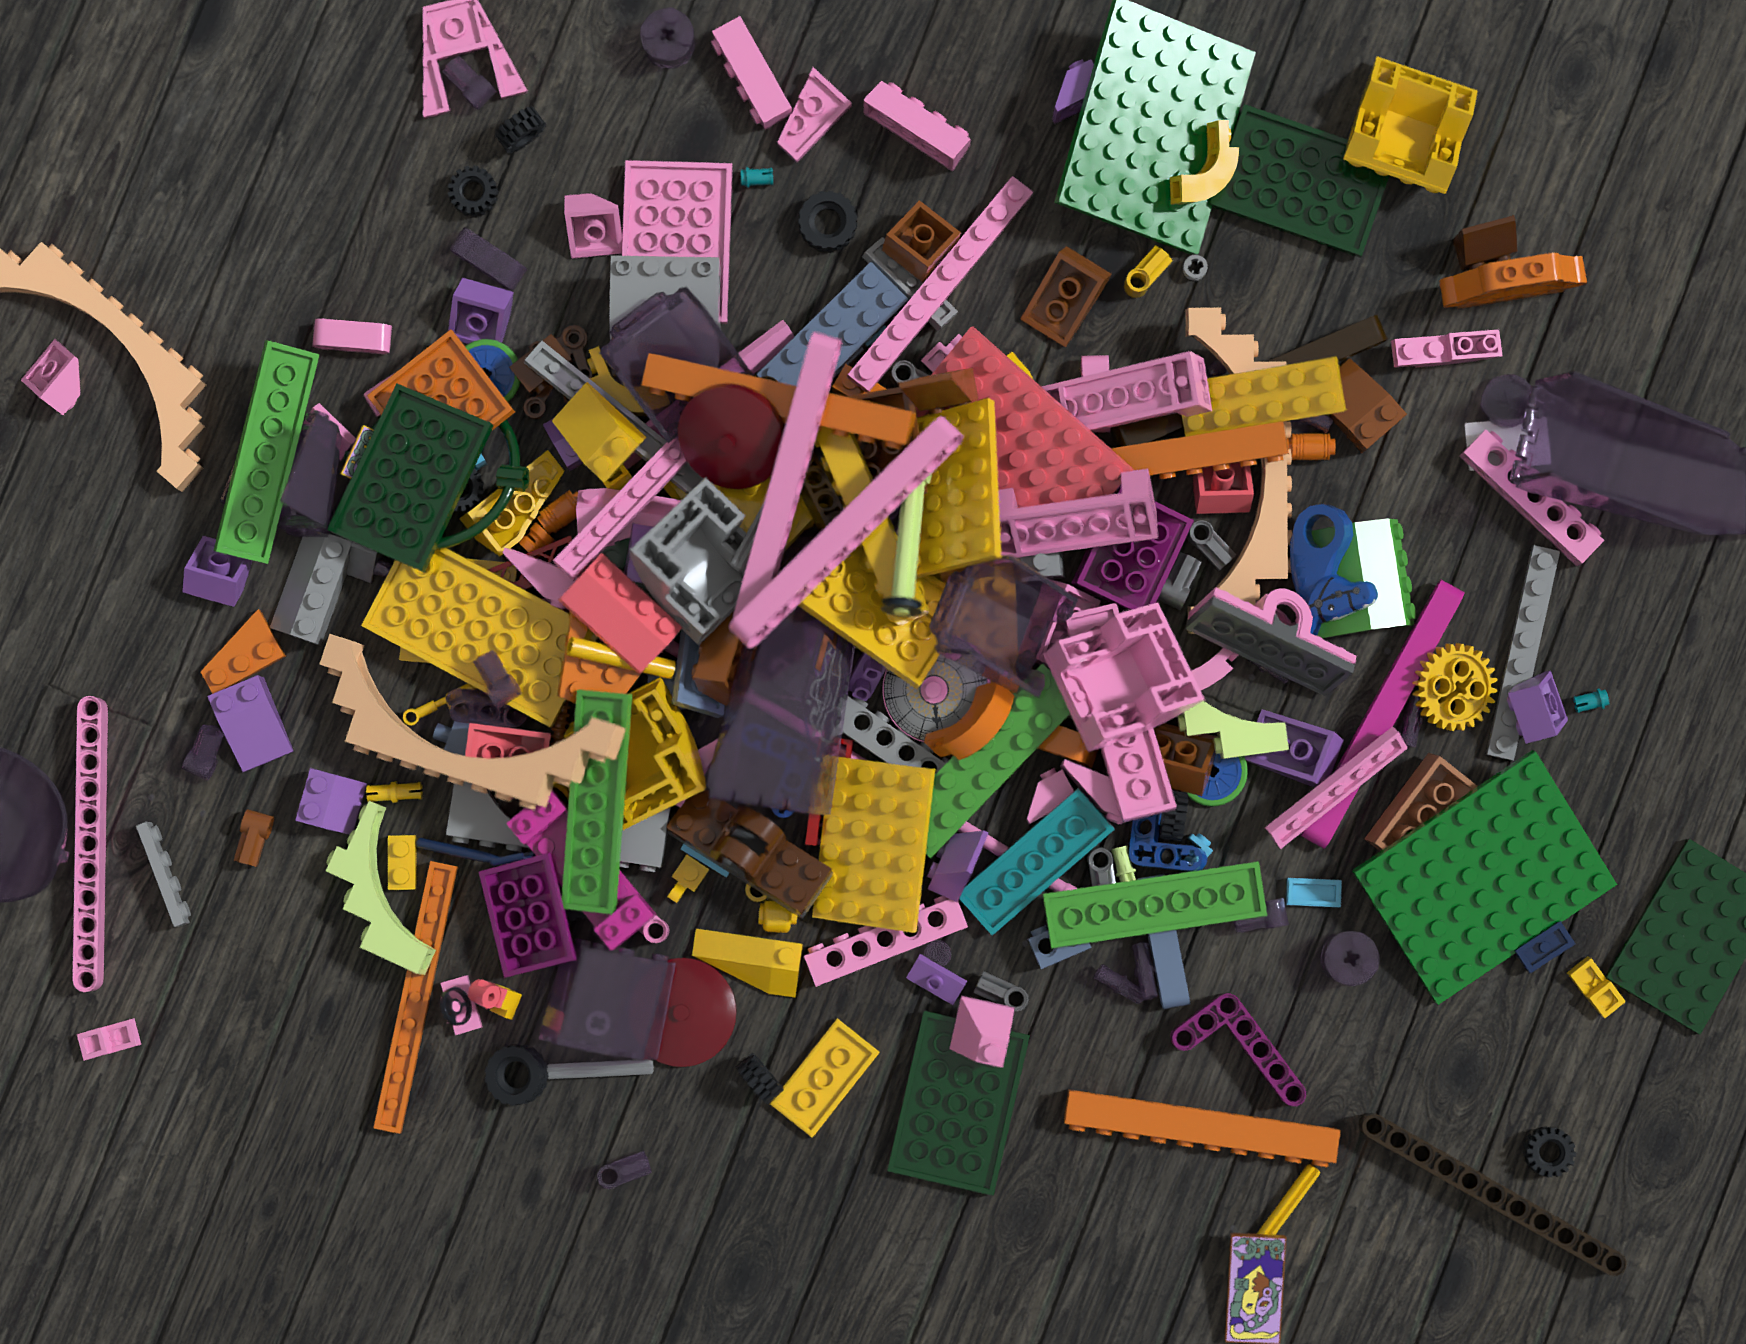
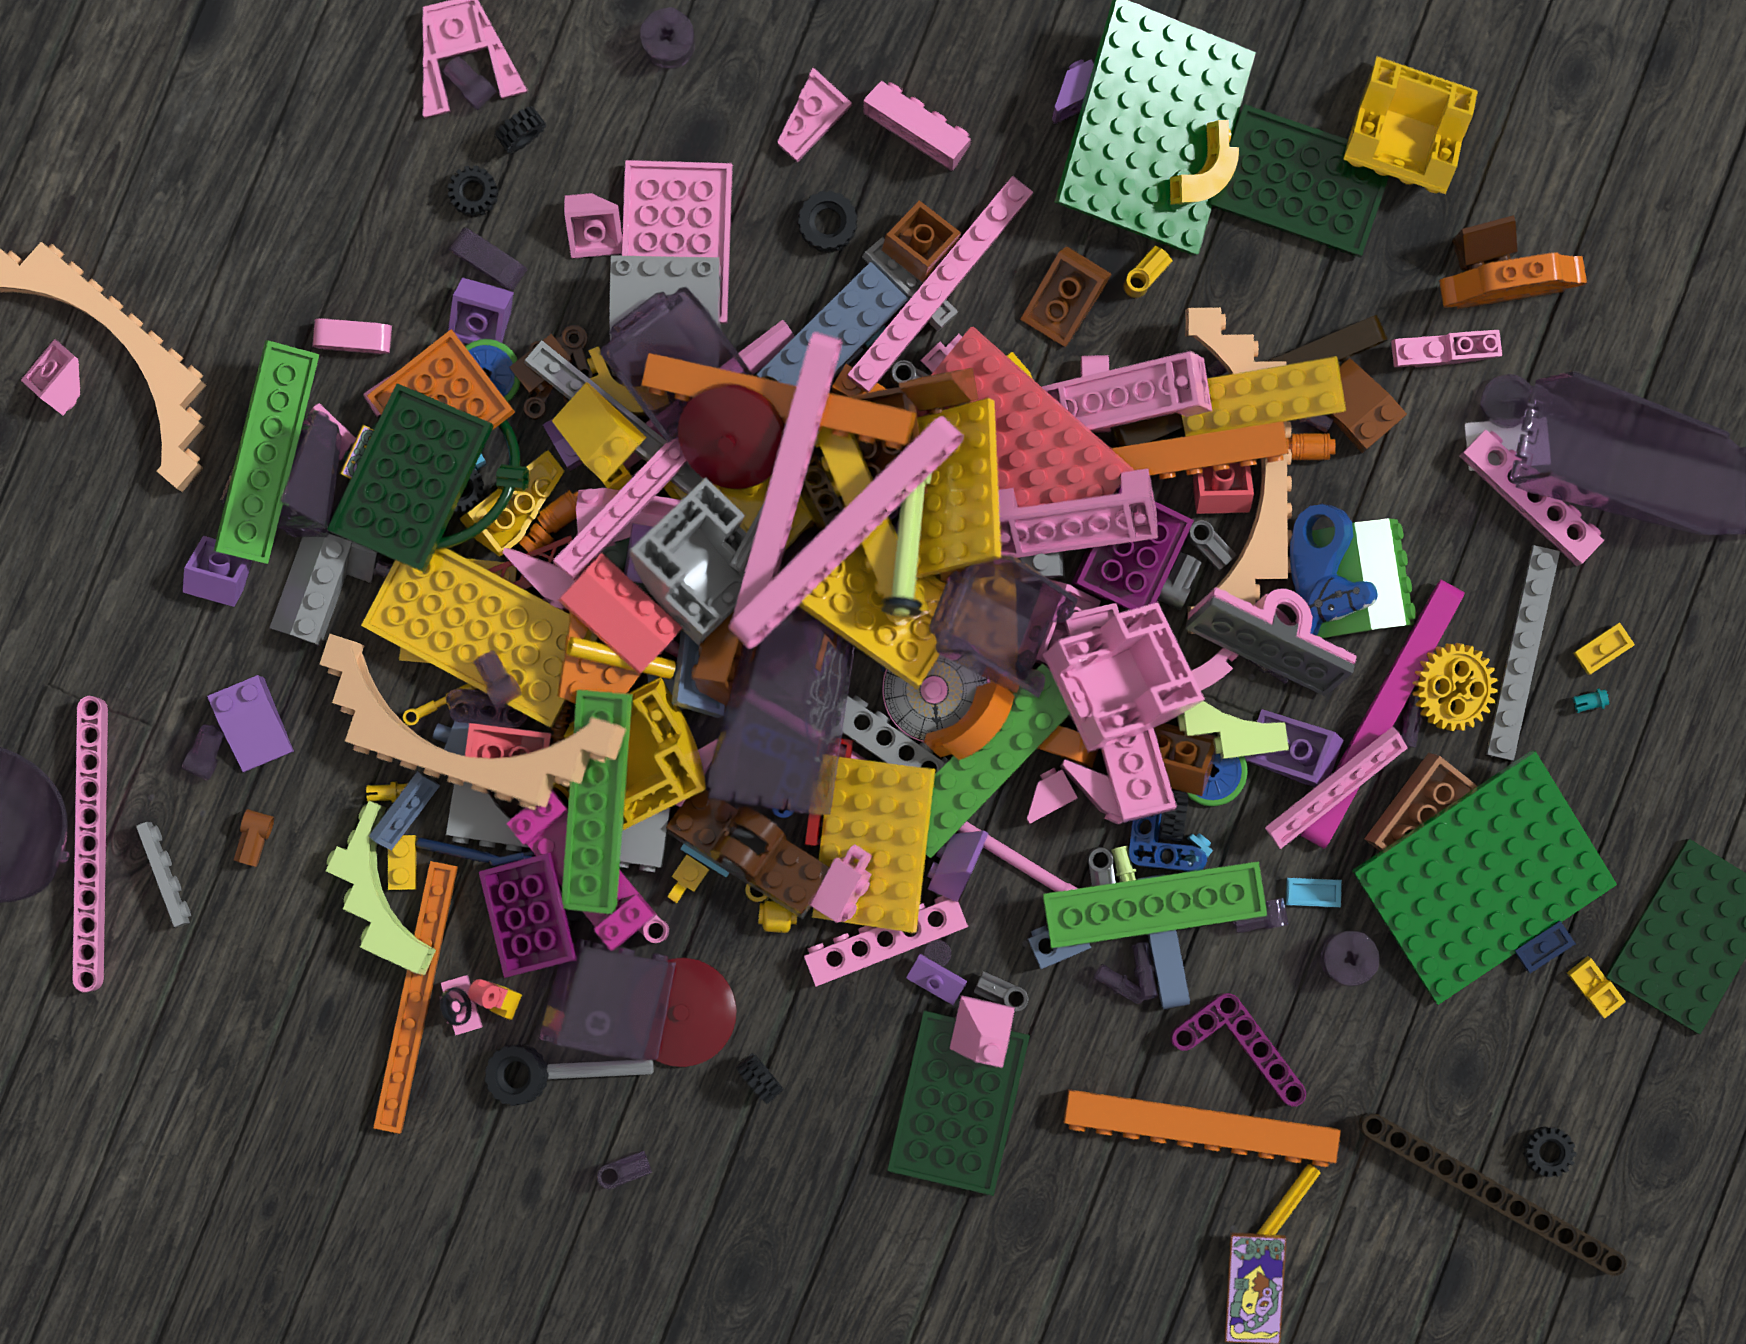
(109, 1039): bright pink slope -> none
(243, 655): orange wing -> none
(331, 801): medium lavender slope -> none
(404, 810): none -> sand blue plate
(751, 72): bright pink brick -> none
(755, 960): yellow wedge -> none
(756, 177): teal pin -> none
(824, 1077): yellow tile -> none
(843, 885): none -> bright pink brick
(865, 677): medium lavender hips -> none
(1035, 861): teal plate -> none
(1189, 275): light grey bush -> none
(1537, 708): medium lavender slope -> none
(1603, 648): none -> yellow plate

